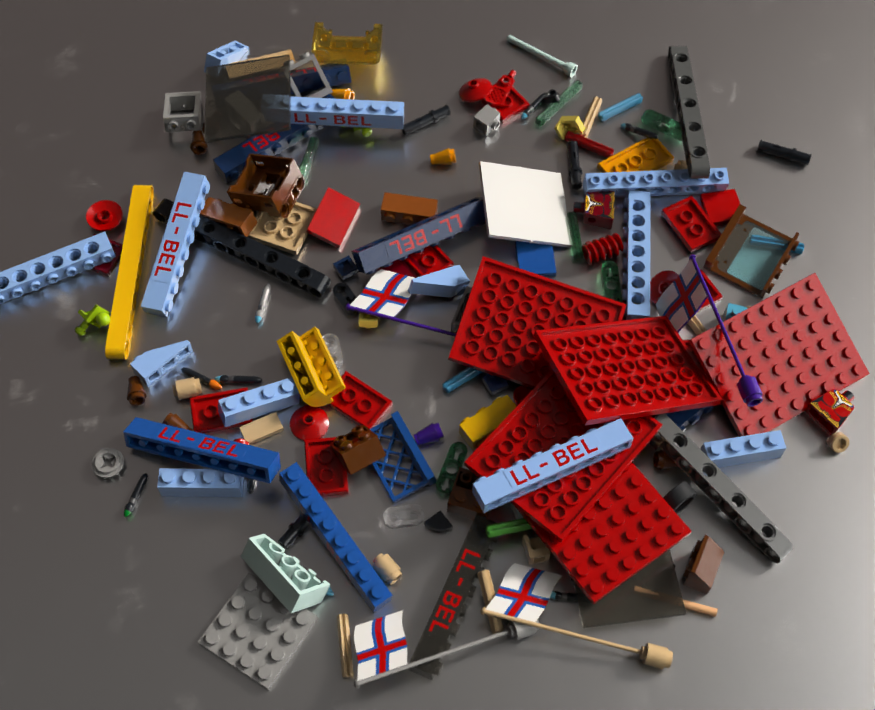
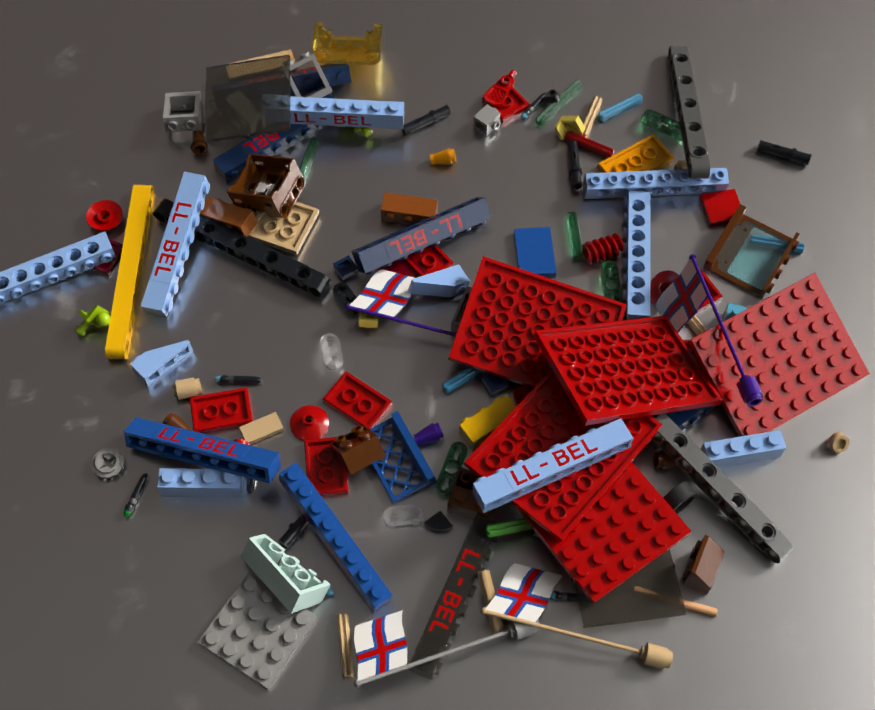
(136, 393): reddish brown cone -> none
(203, 379): black piece -> none
(226, 54): light blue slope -> none
(258, 402): light blue brick -> none
(262, 304): light grey piece -> none
(311, 367): yellow brick -> none
(333, 217): red tile -> none
(342, 94): light orange cone -> none
(387, 568): tan brick -> none
(475, 90): red dish -> none
(524, 204): white piece -> none
(535, 550): tan panel -> none
(568, 68): light aqua piece -> none
(597, 209): dark red torso -> none
(628, 127): black piece -> none
(691, 224): red plate -> none
(831, 409): red torso -> none

